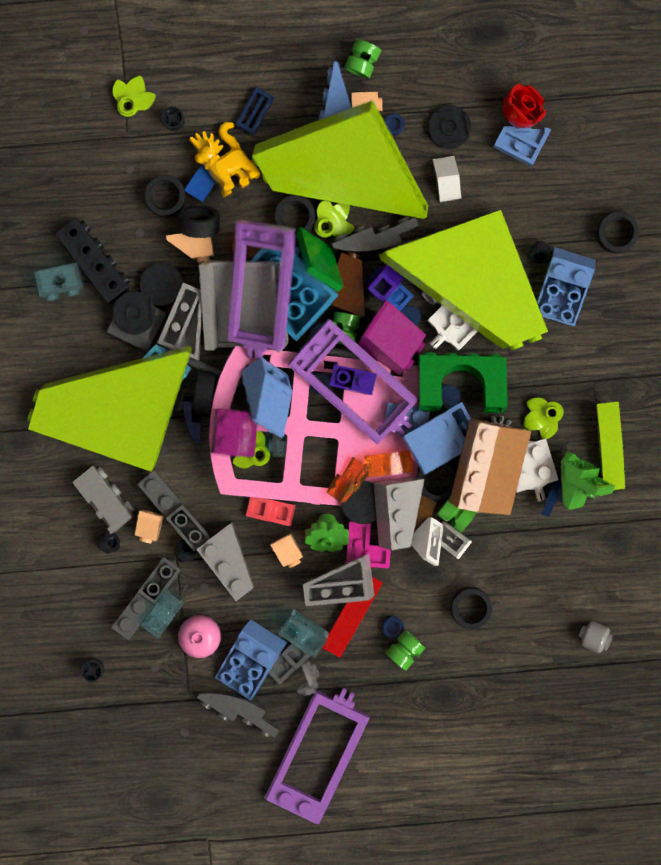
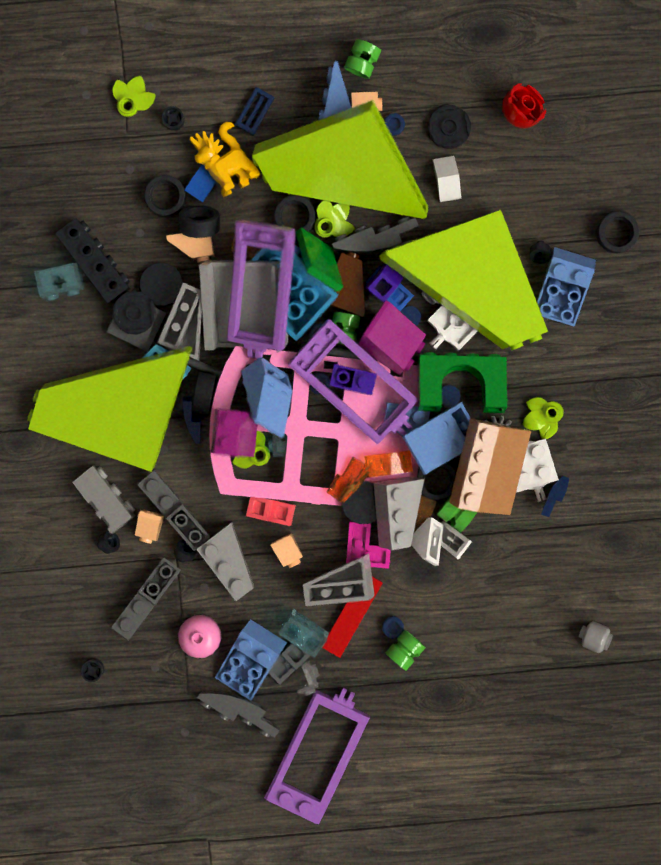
(163, 613): clear light blue brick -> none
(326, 534): bright green plant -> none
(487, 608): black tyre -> none
(522, 143): medium blue wing -> none
(581, 480): bright green piece -> none
(610, 444): lime slope -> none

